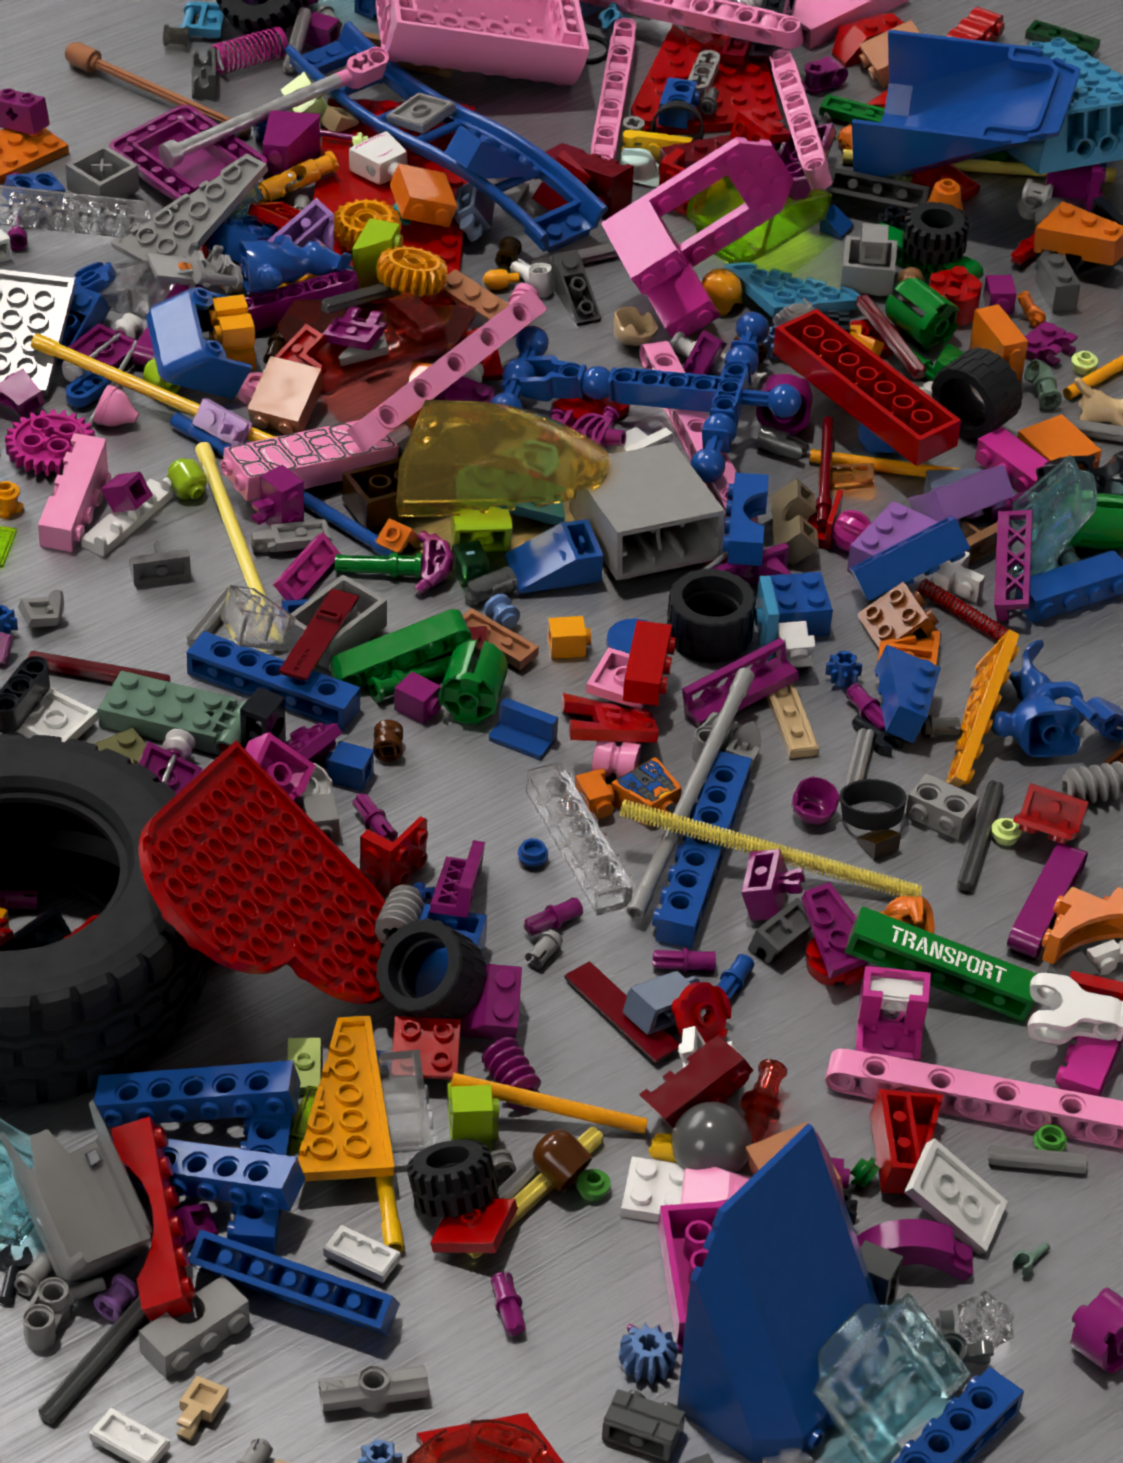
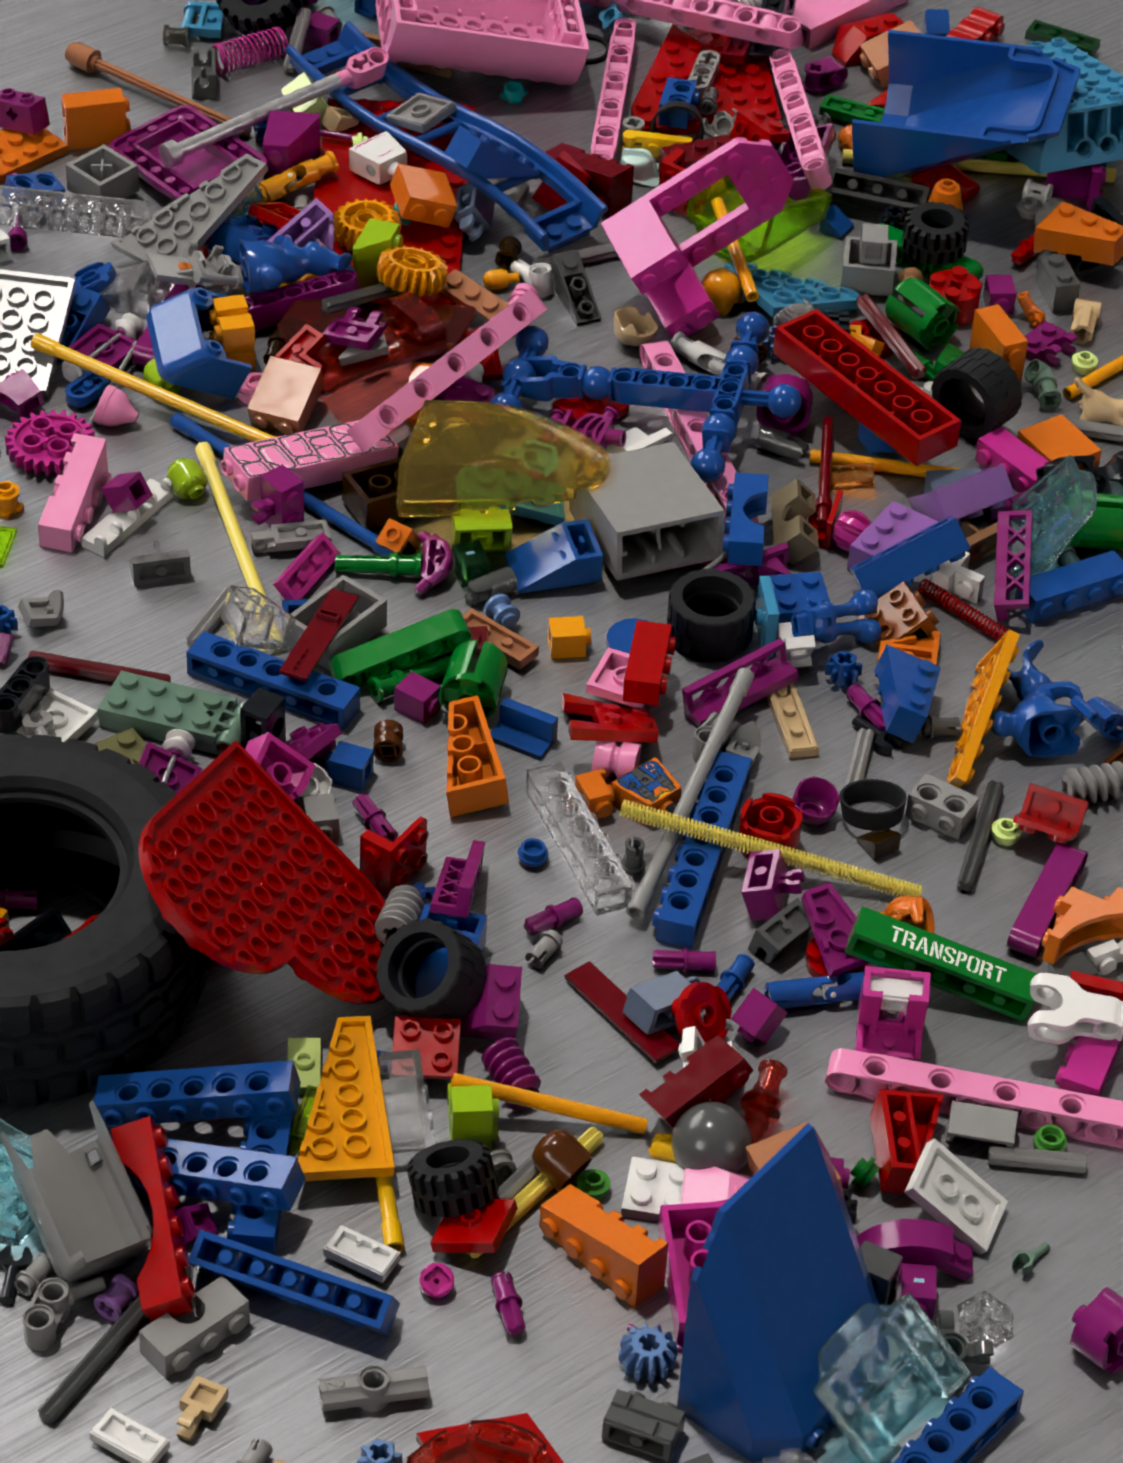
(39, 728): none -> light grey bar
(94, 117): none -> orange brick
(222, 423): lavender plate -> none
(436, 1281): none -> dark pink tile
(473, 764): none -> orange wedge
(513, 92): none -> teal plate
(605, 1244): none -> orange wedge
(633, 861): none -> dark grey pin
(704, 354): magenta plate -> none
(721, 124): none -> light grey hair
(737, 256): none -> light orange piece
(758, 1017): none -> magenta brick
(772, 819): none -> red brick
(799, 992): none -> blue piece
(822, 620): none -> blue piece
(921, 1284): none -> magenta brick
(937, 22): none -> blue slope
(982, 1123): none -> light grey hinge
(1084, 319): none -> tan piece

